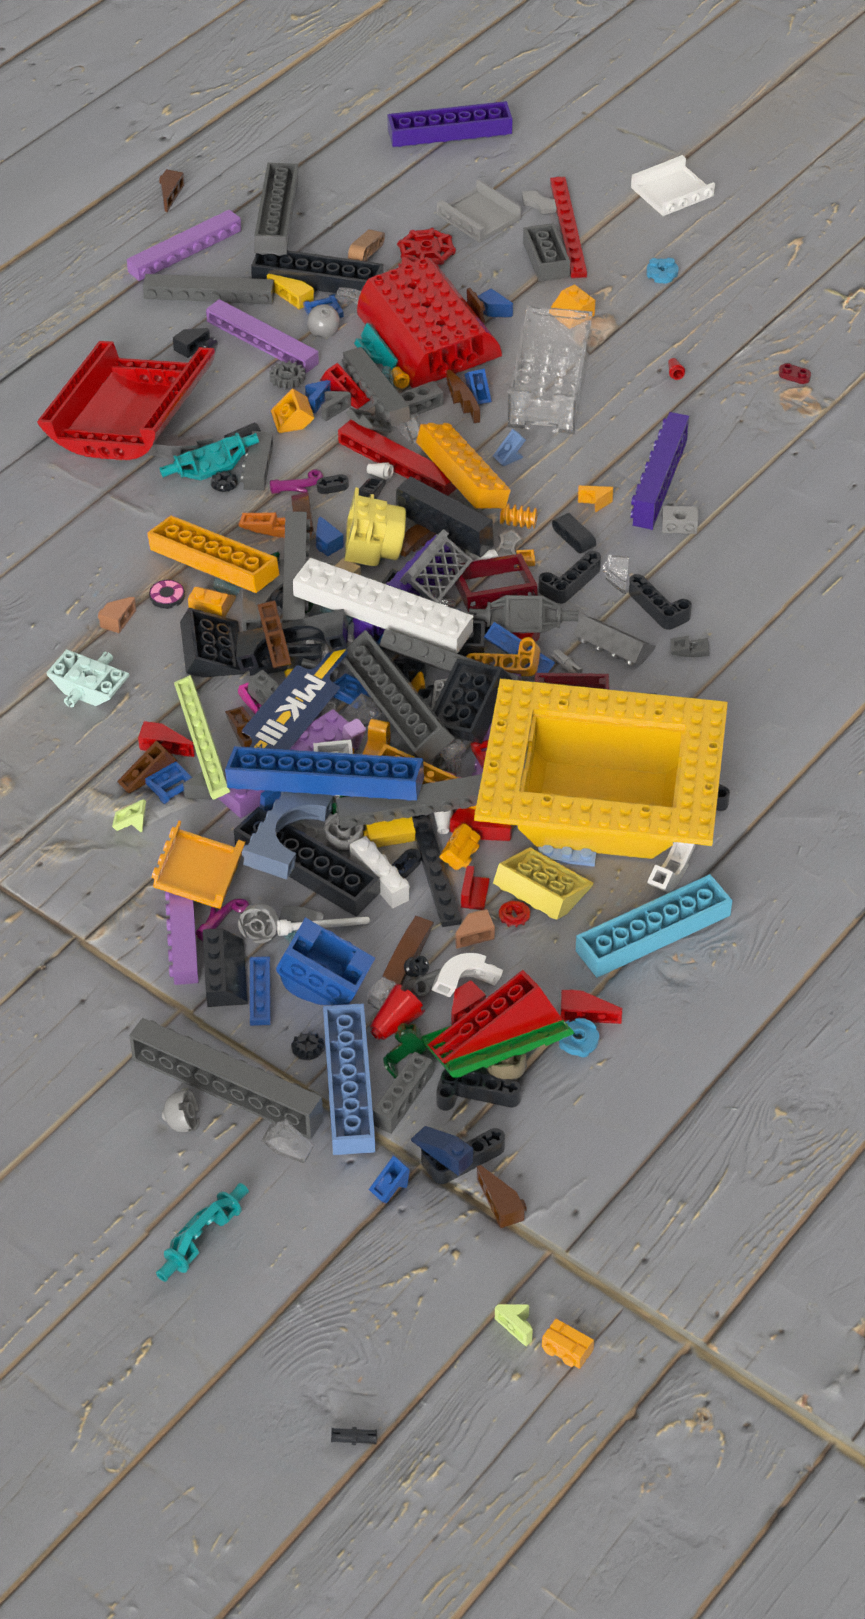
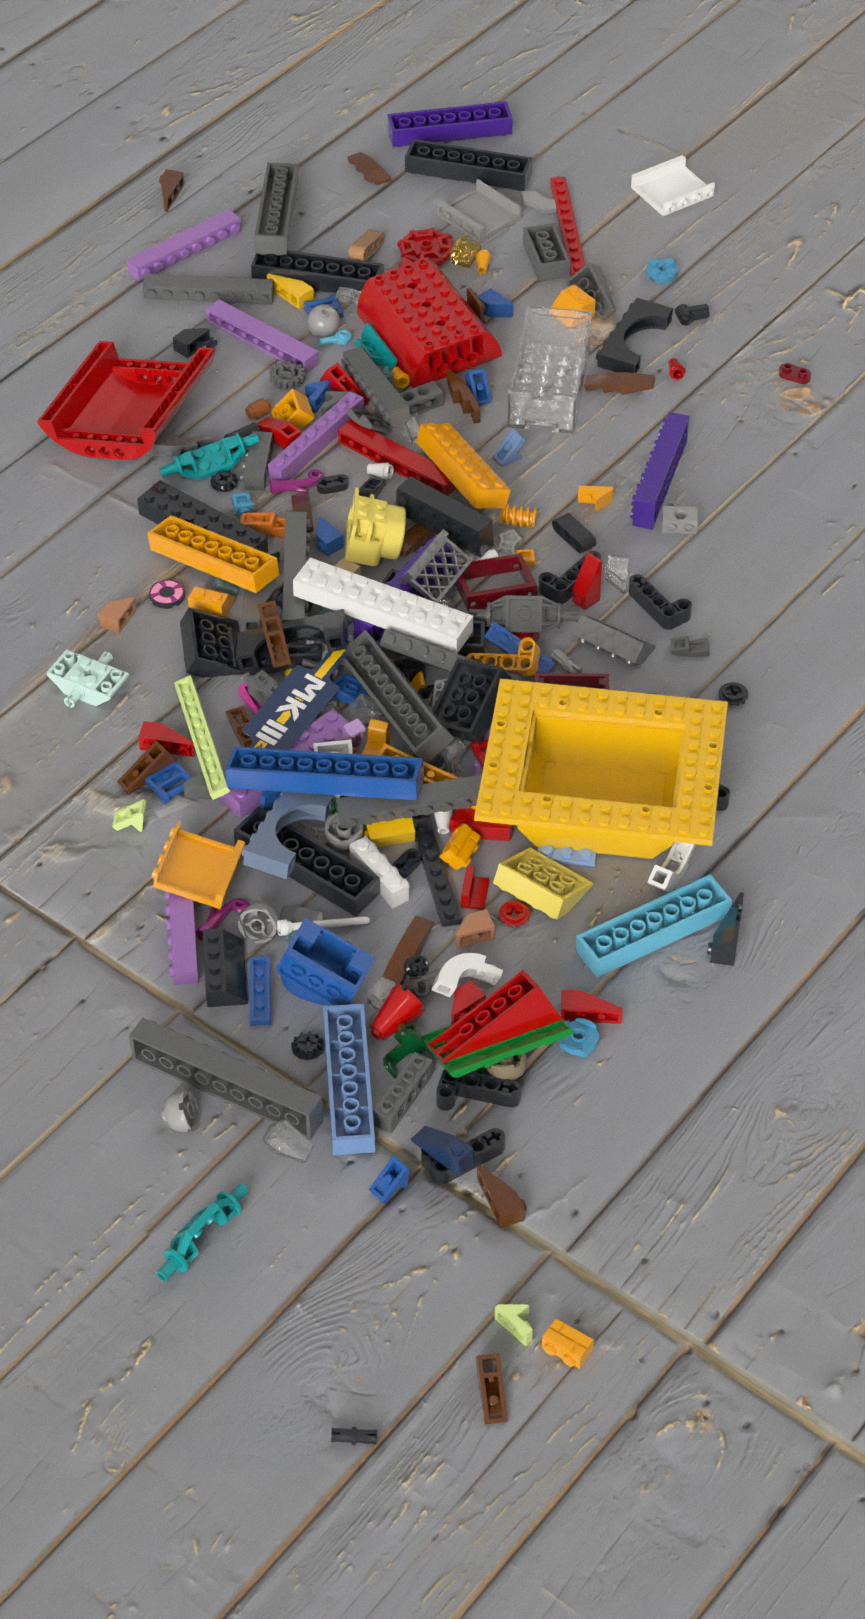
(164, 500): none -> black brick
(242, 503): none -> dark azure bracket
(258, 409): none -> dark orange brick
(283, 431): none -> red slope
(314, 439): none -> medium lavender brick
(342, 337): none -> medium azure plate
(370, 168): none -> reddish brown slope
(464, 252): none -> clear yellow bracket
(468, 164): none -> black brick
(482, 259): none -> light orange cone
(491, 1388): none -> reddish brown slope
(588, 583): none -> red slope
(593, 282): none -> dark grey wedge
(622, 381): none -> reddish brown slope
(640, 316): none -> black arch
(687, 315): none -> black piece
(726, 936): none -> black wedge
(736, 689): none -> black gear

